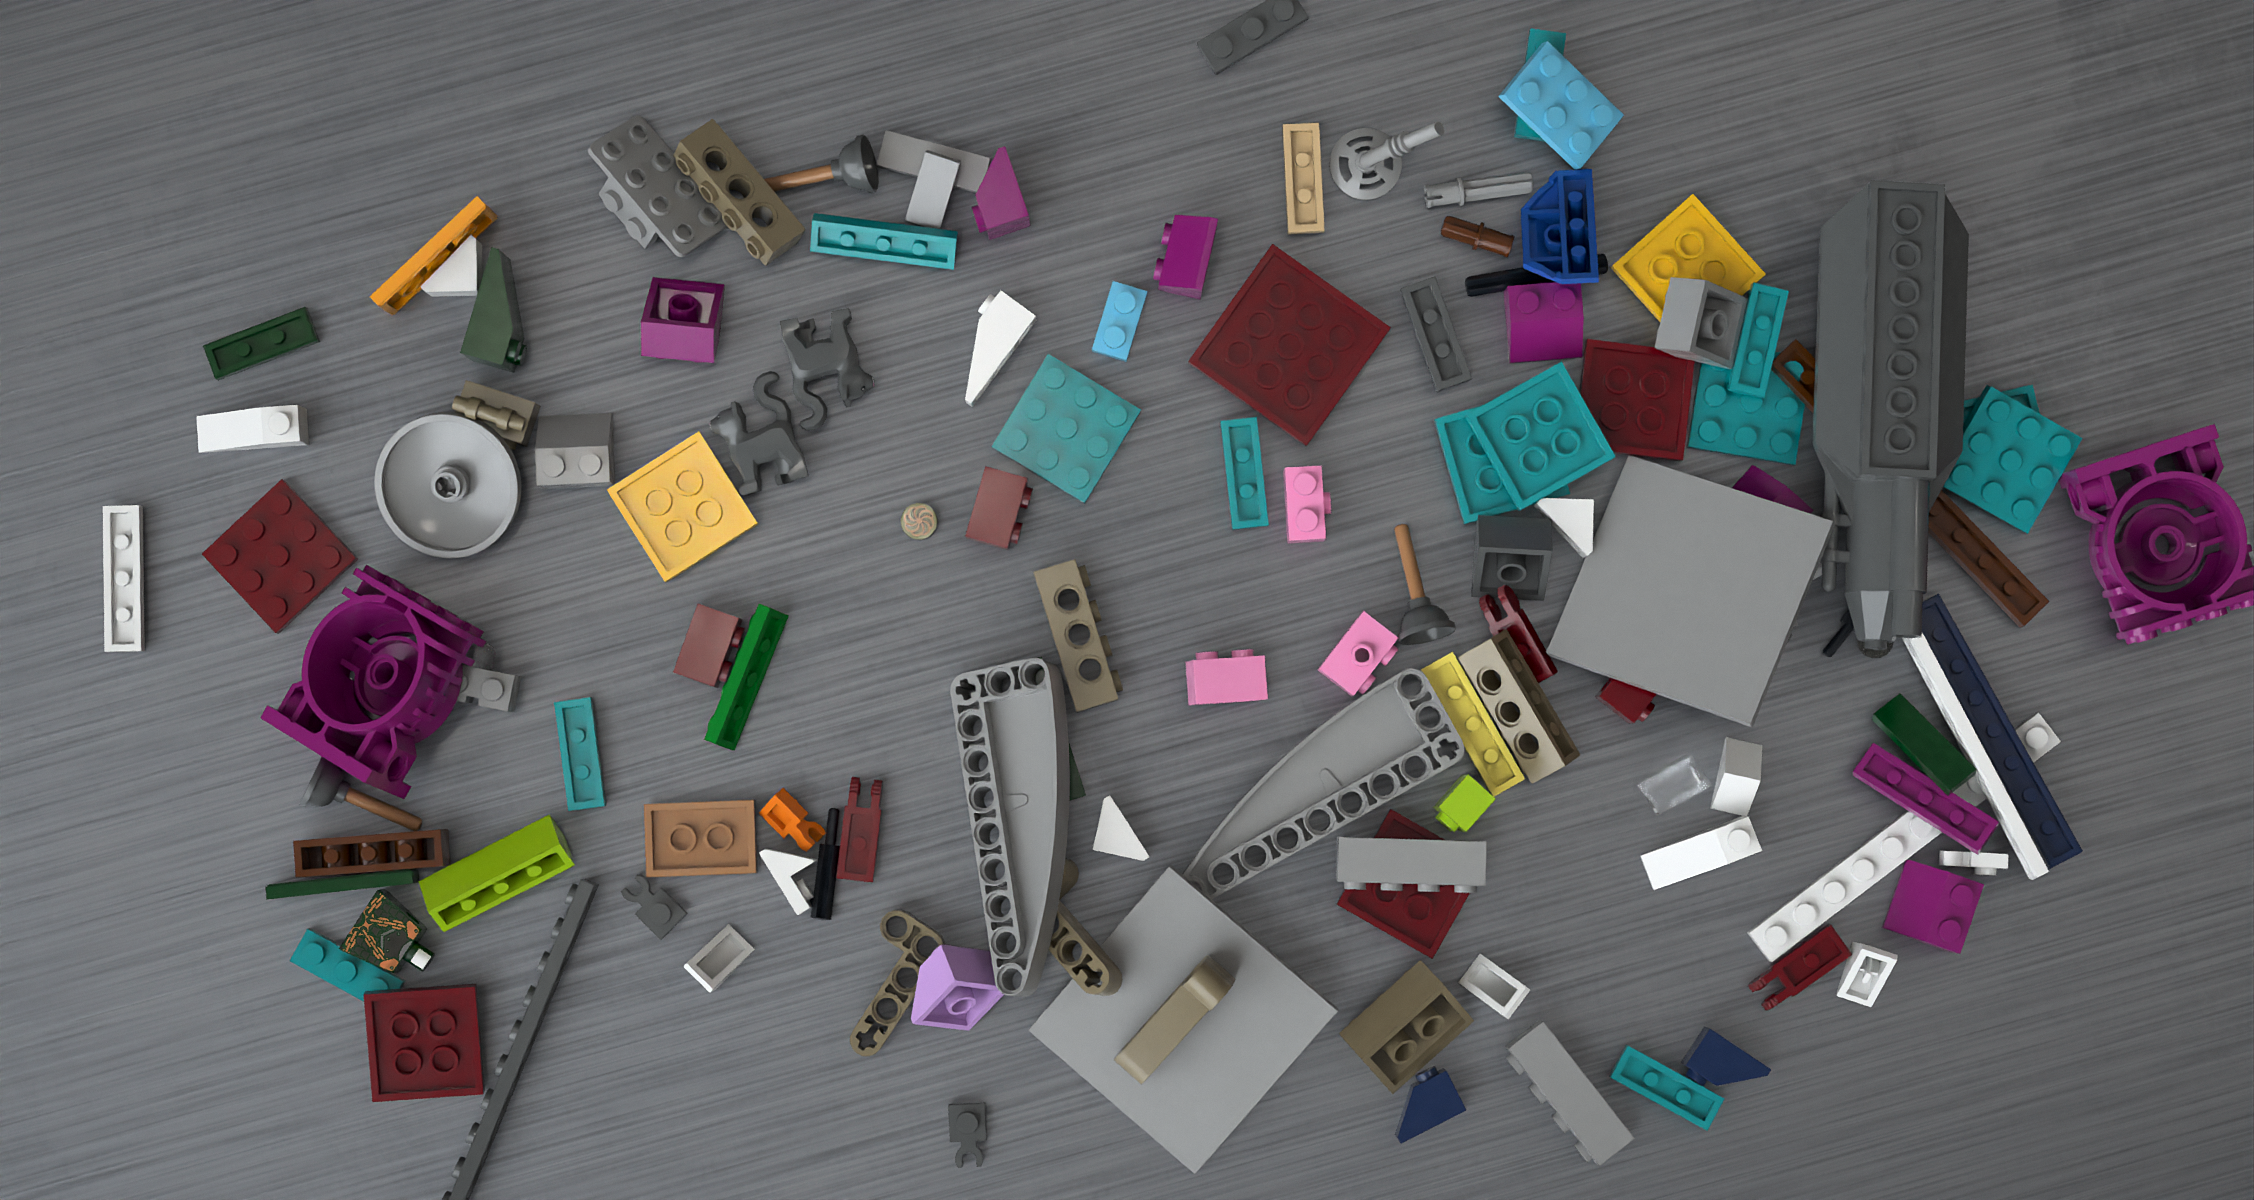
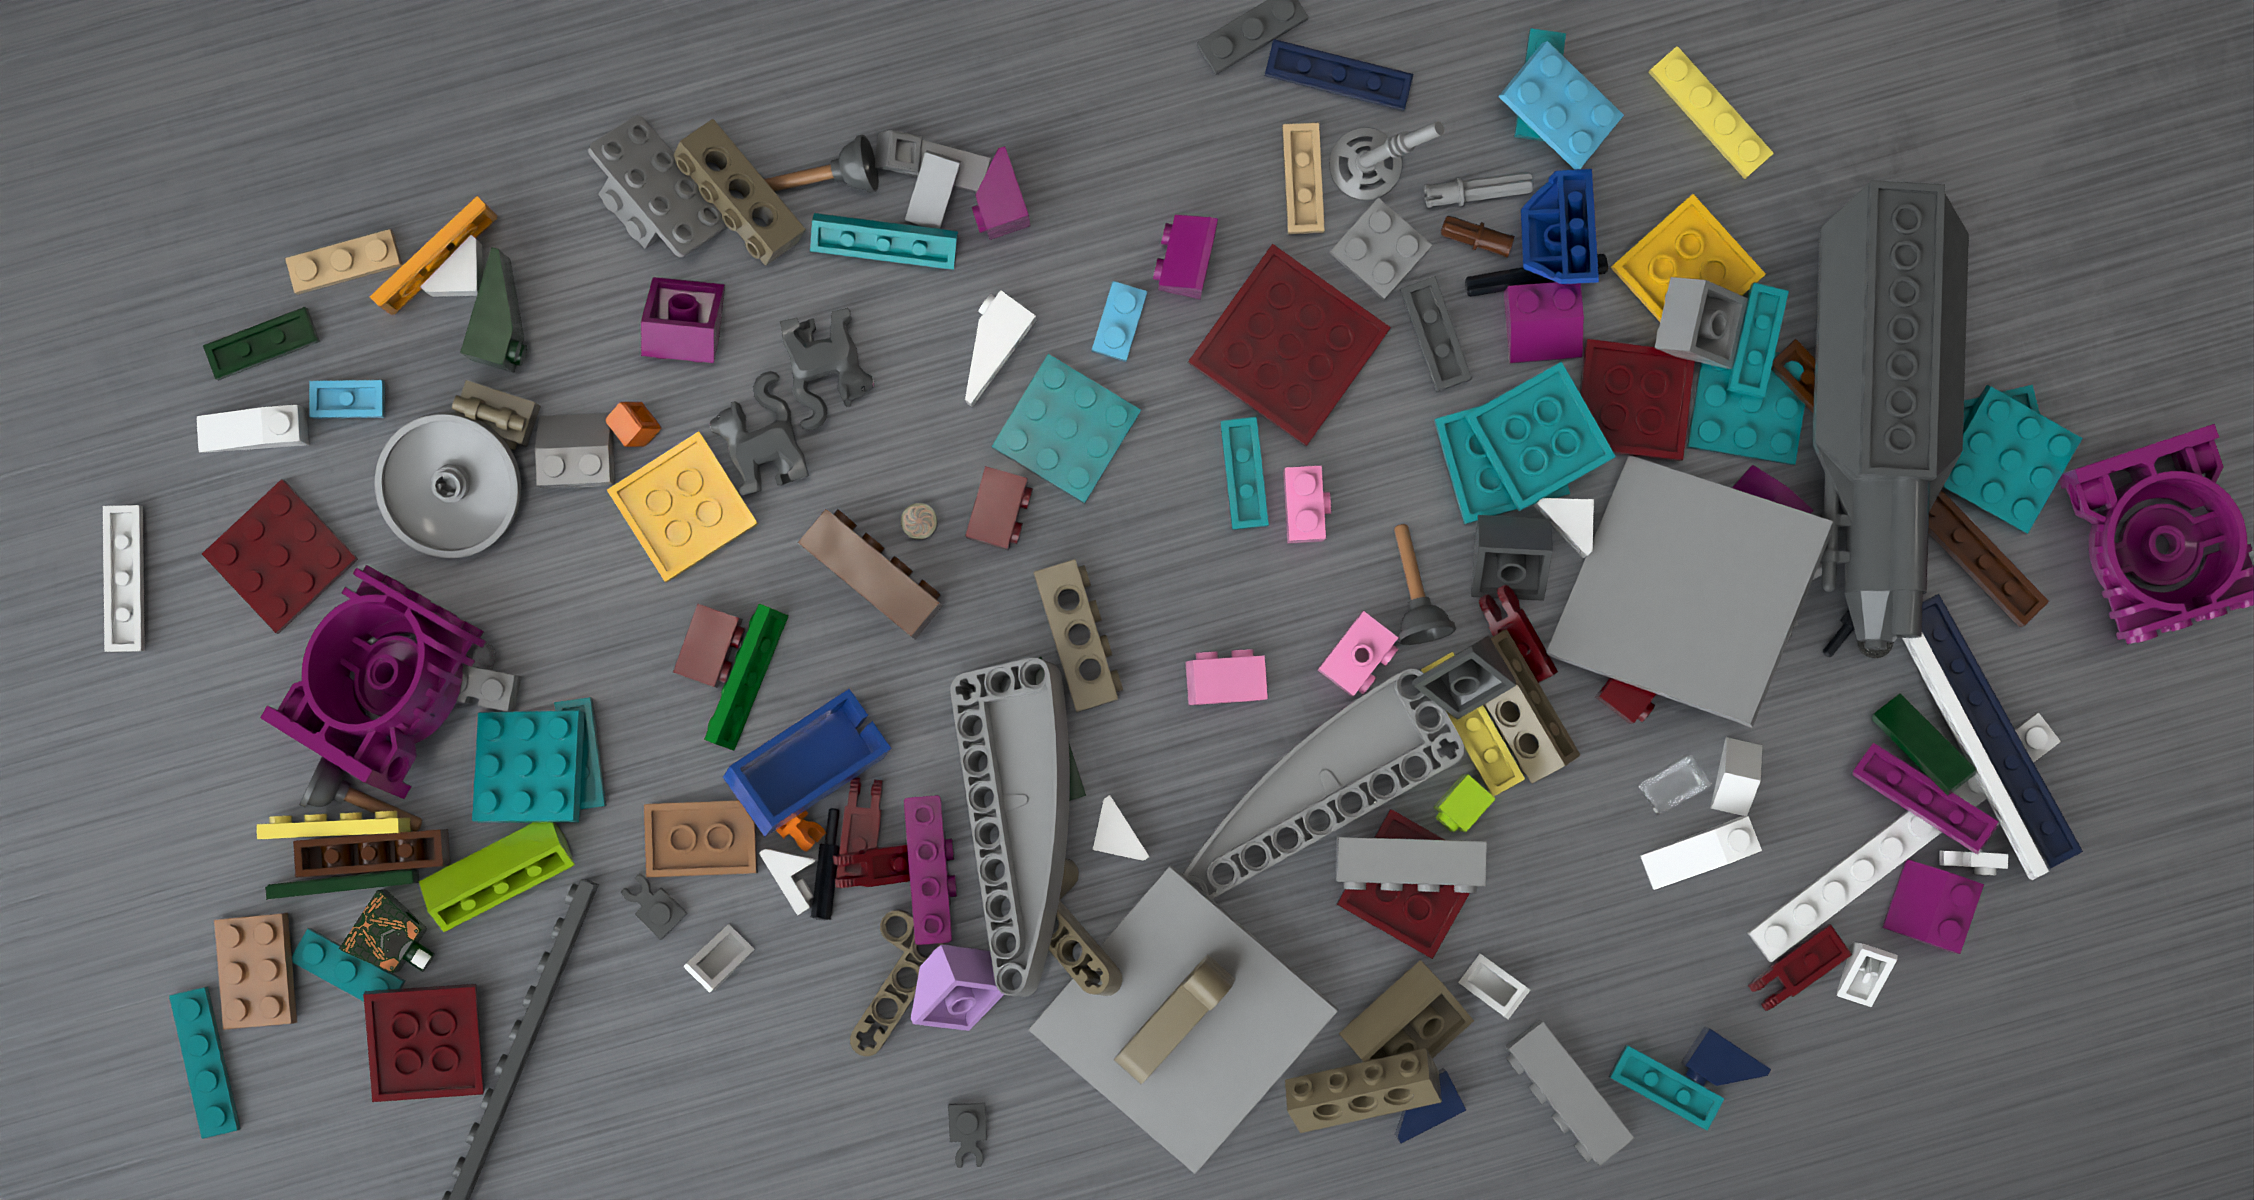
(204, 1062): none -> teal plate
(255, 971): none -> medium nougat plate
(317, 825): none -> light yellow plate
(343, 261): none -> tan plate
(347, 399): none -> medium azure plate
(528, 767): none -> teal plate
(633, 424): none -> orange slope
(806, 762): none -> blue piece
(869, 573): none -> brick
(878, 866): none -> dark red hinge
(898, 151): none -> light grey slope
(928, 870): none -> magenta bracket
(1338, 75): none -> dark blue tile
(1363, 1090): none -> dark tan brick
(1380, 249): none -> light grey plate
(1467, 679): none -> dark grey slope
(1711, 112): none -> light yellow plate

